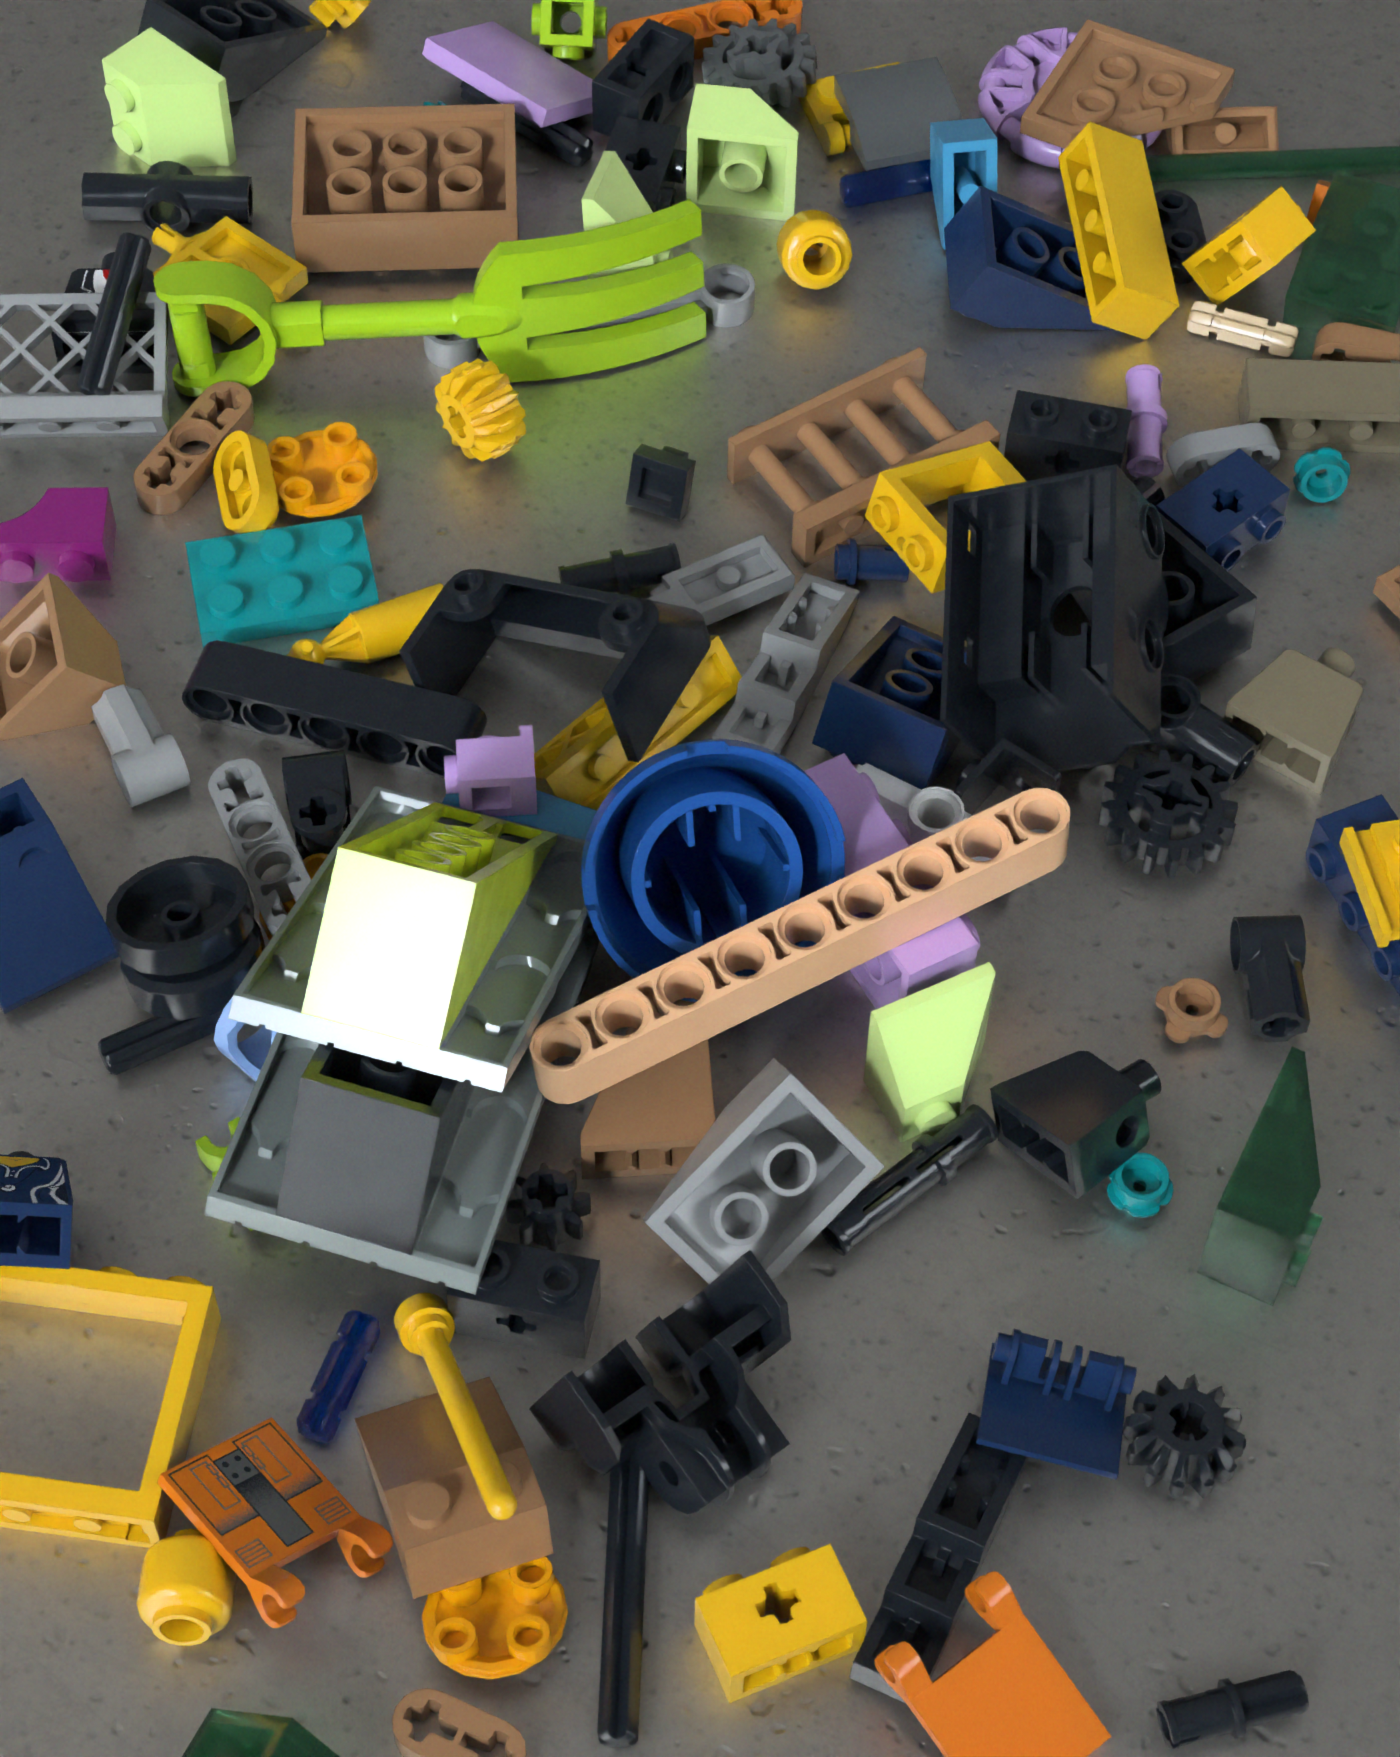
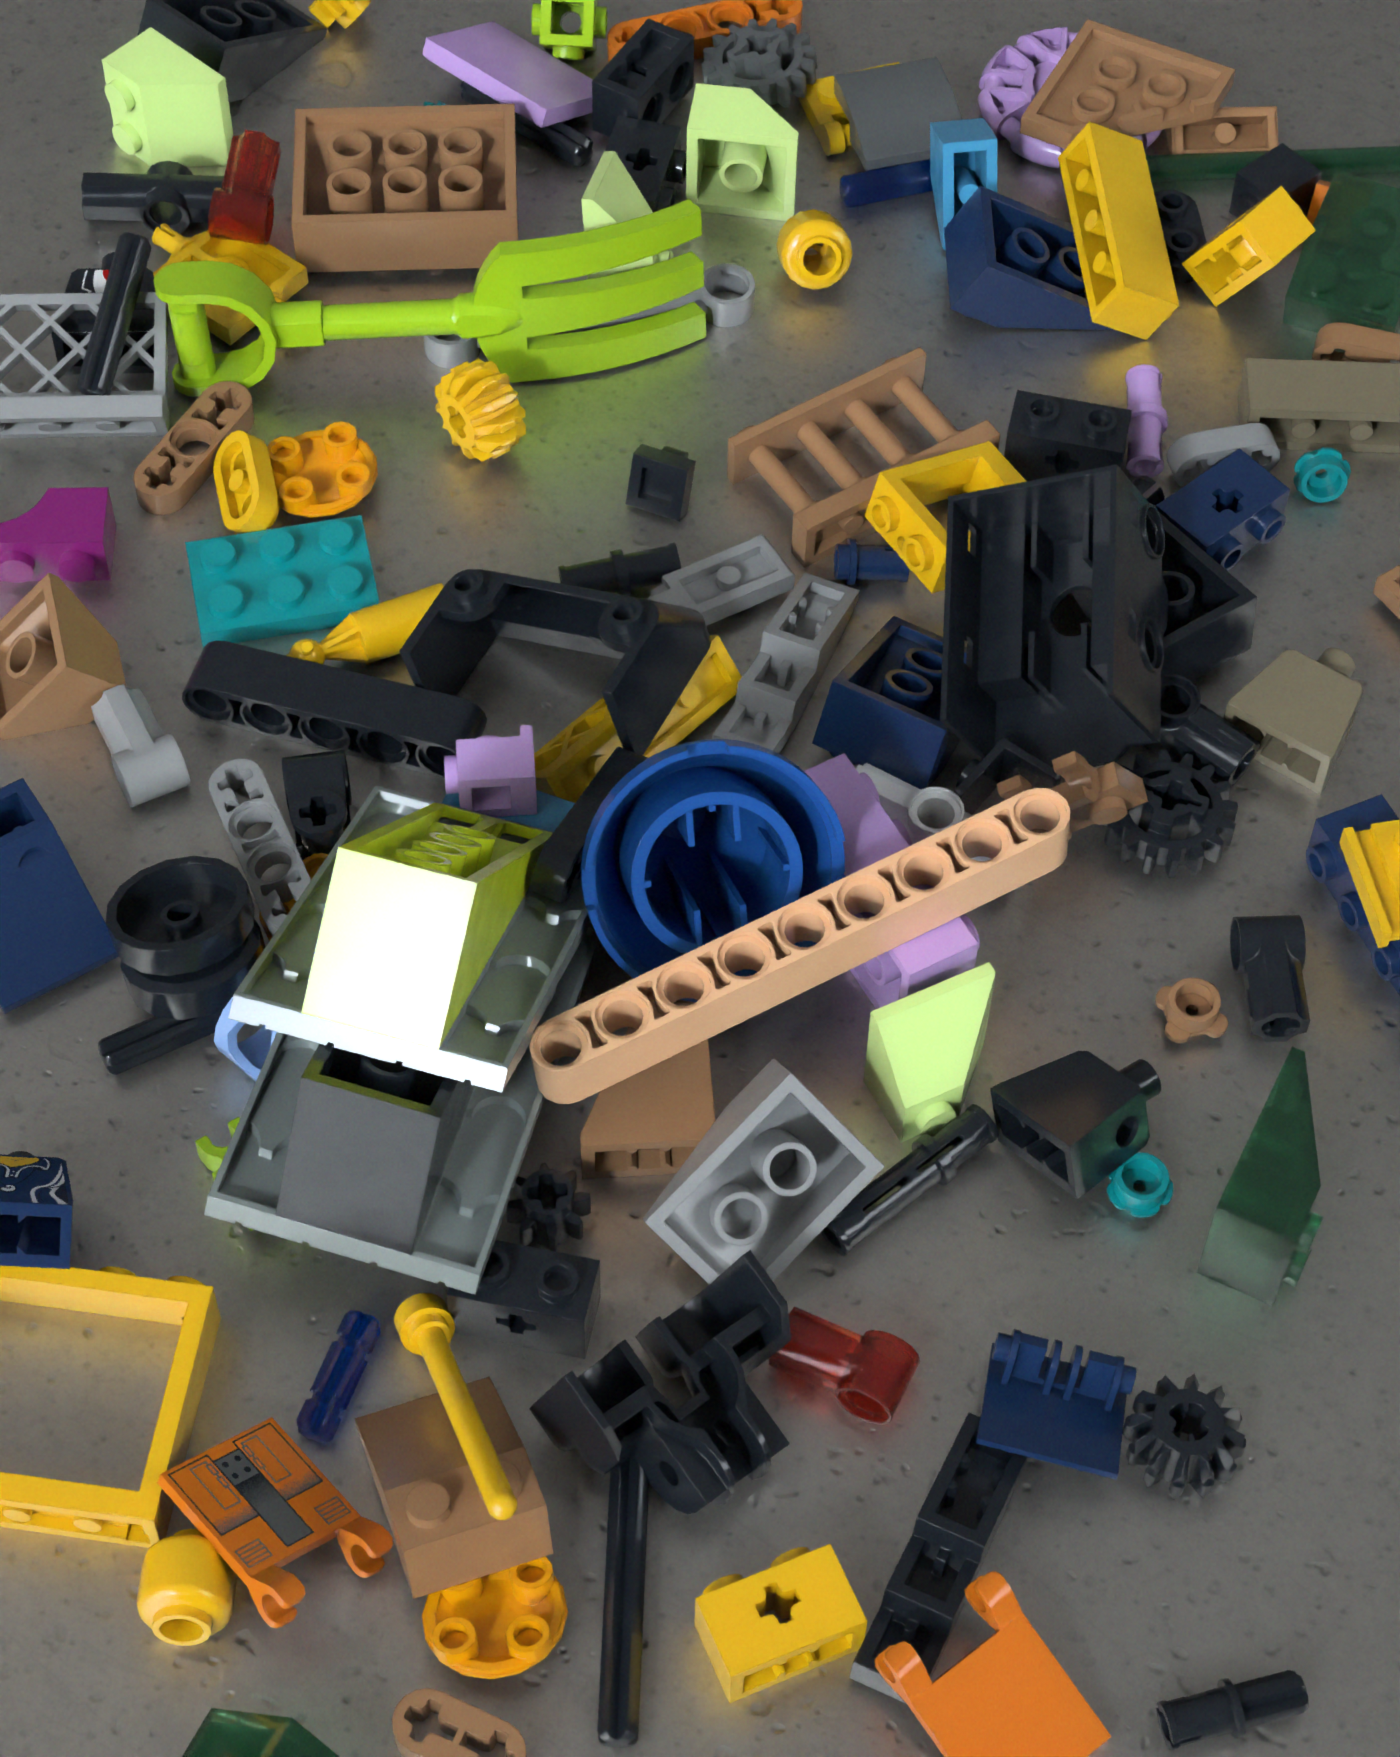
(245, 202): none -> clear red piece
(561, 857): none -> black beam
(861, 1371): none -> clear red piece
(1092, 793): none -> medium nougat plate
(1242, 329): tan axle -> none
(1268, 173): none -> black brick

